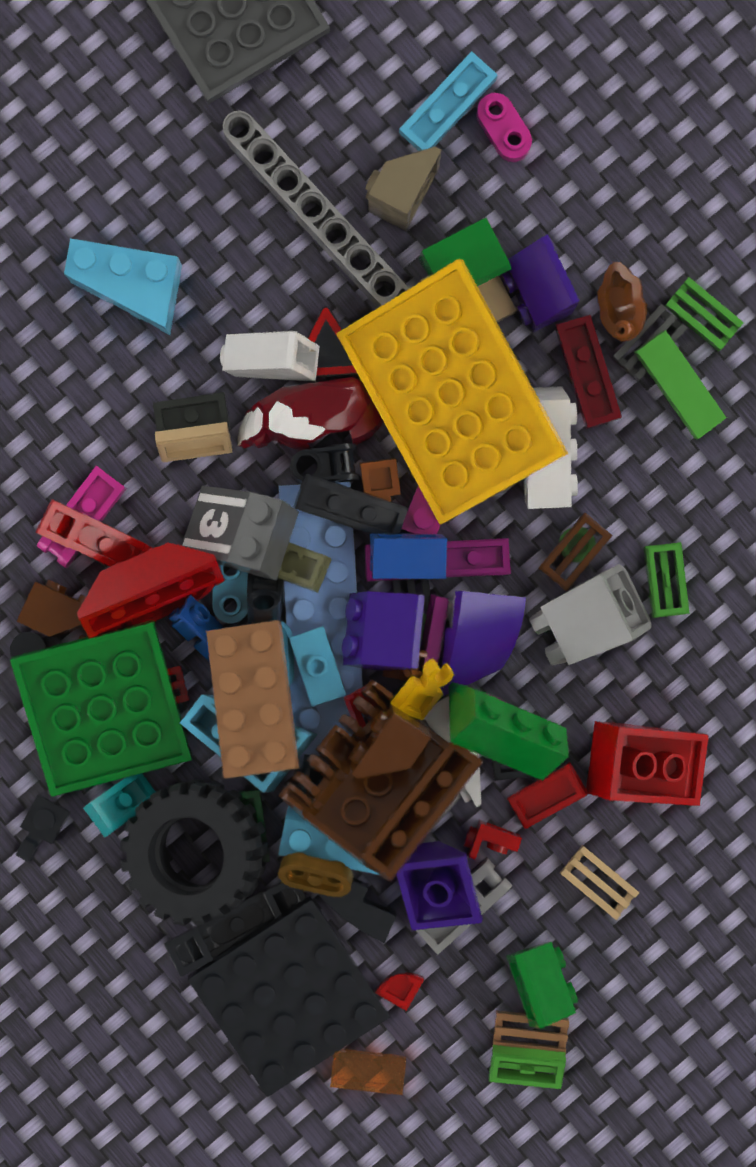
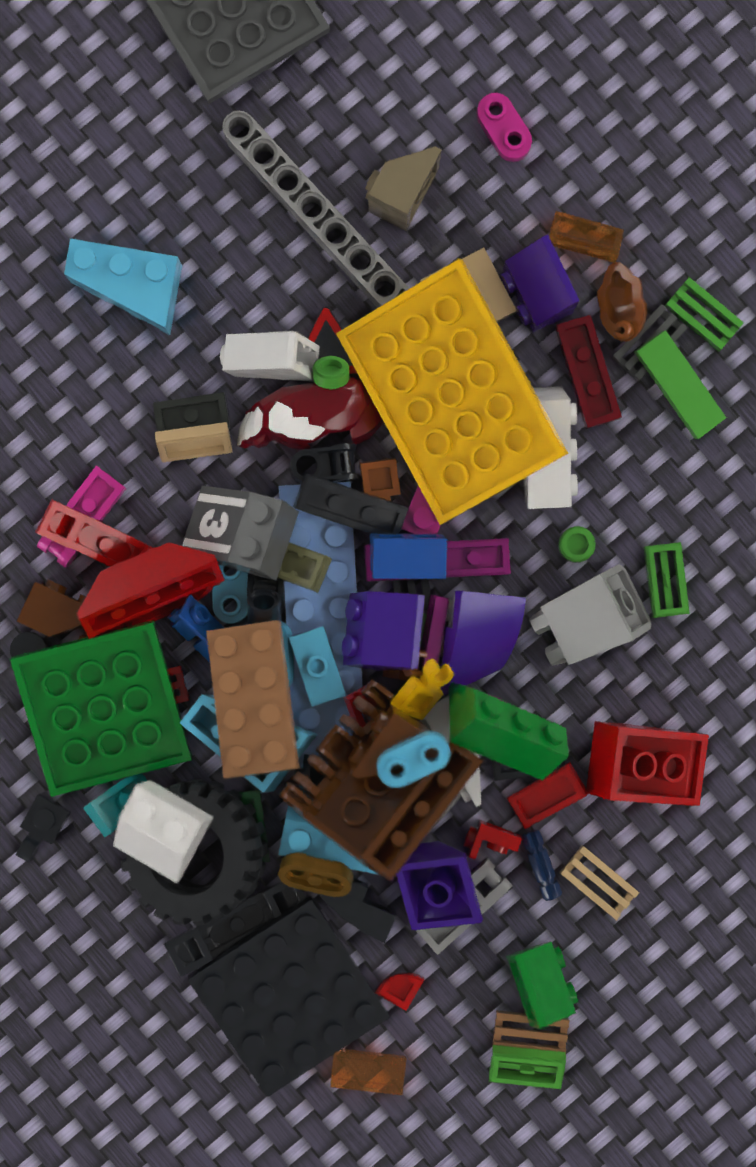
(160, 829): none -> white slope
(331, 372): none -> bright green tile
(411, 756): none -> medium azure plate
(448, 103): medium azure plate -> none
(476, 247): green slope -> none
(541, 865): none -> dark blue axle
(555, 575): reddish brown tile -> none
(586, 236): none -> clear orange tile

